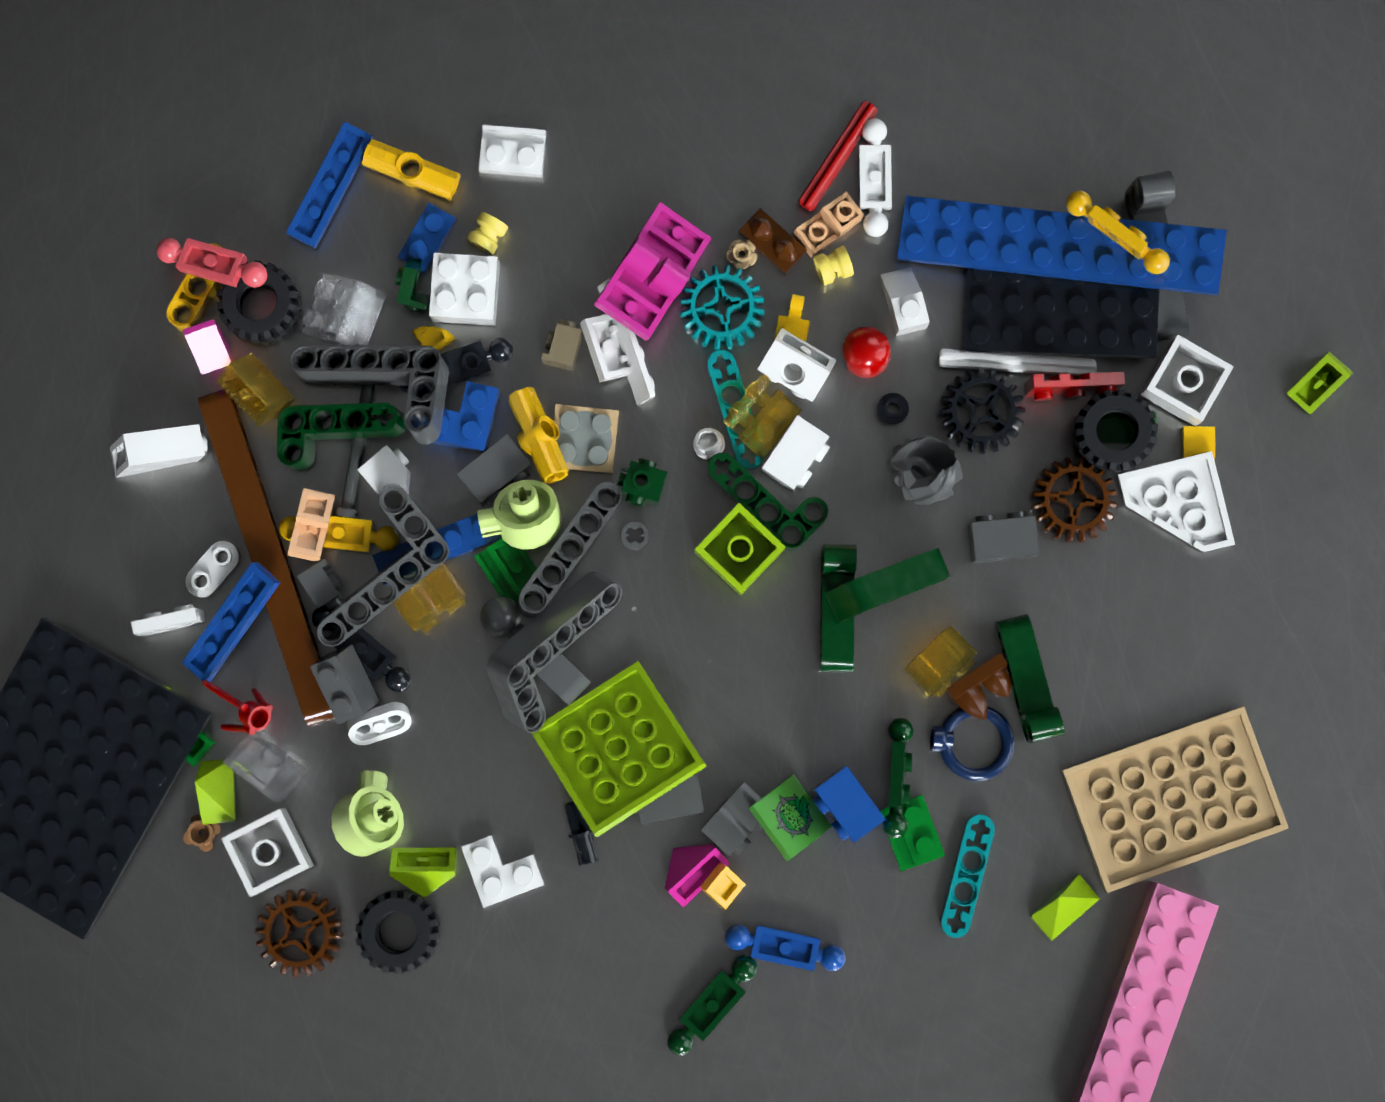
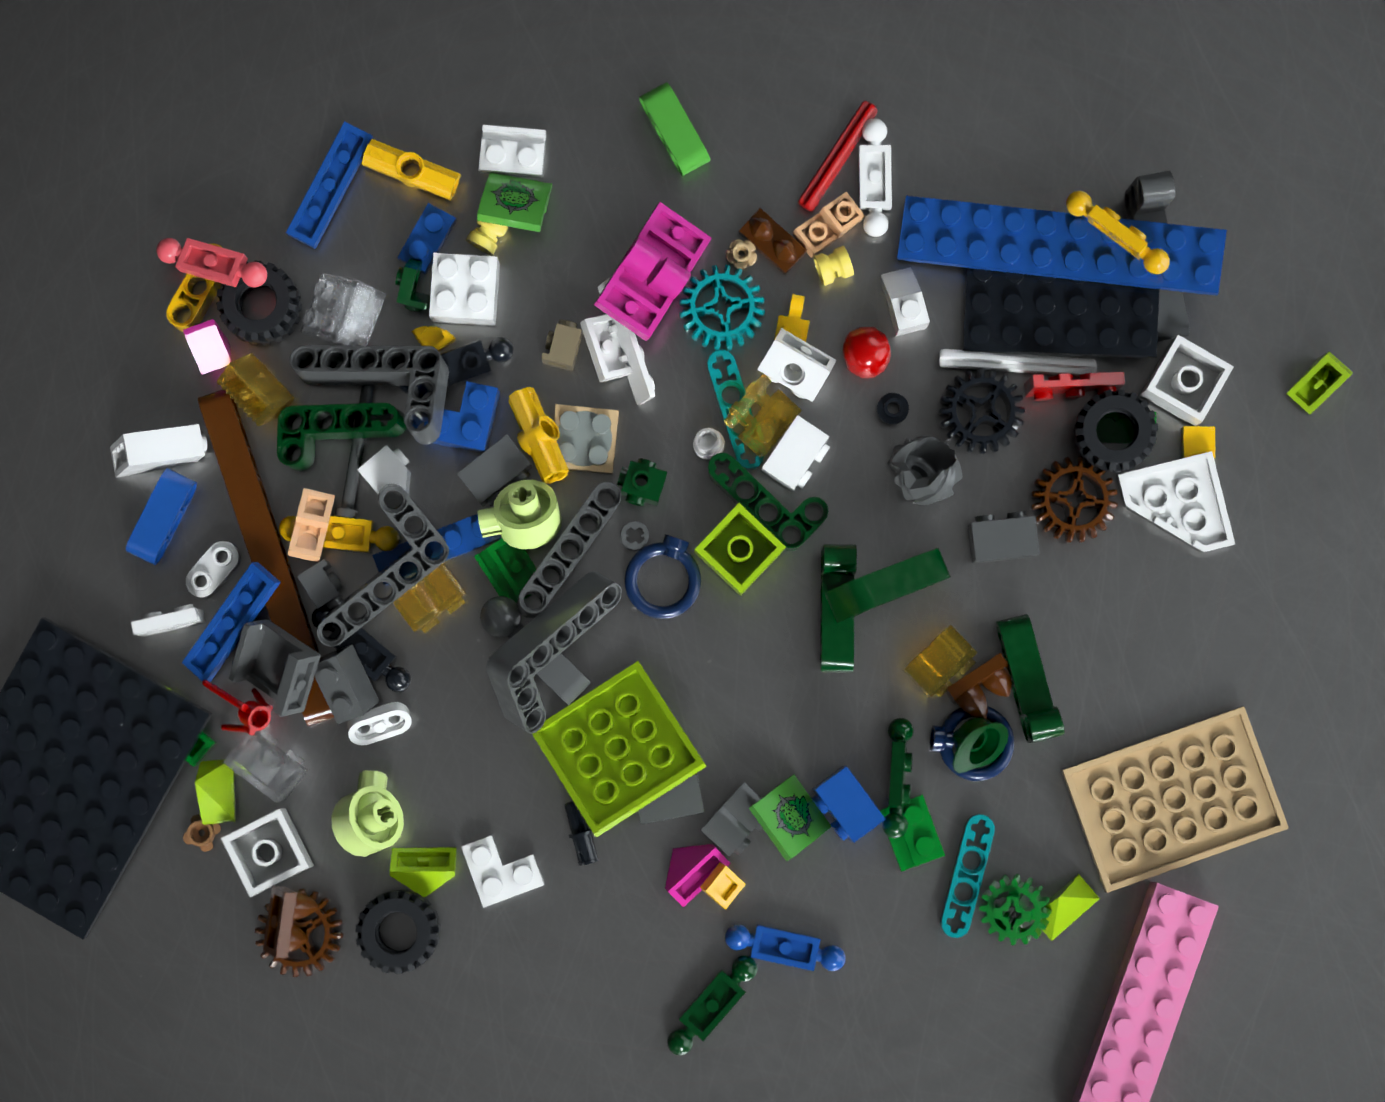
(161, 516): none -> blue beam
(275, 665): none -> dark grey panel
(280, 932): none -> reddish brown tile
(514, 202): none -> bright green slope
(672, 548): none -> dark blue piece
(674, 128): none -> bright green beam
(978, 744): none -> dark green piece
(1026, 902): none -> green gear

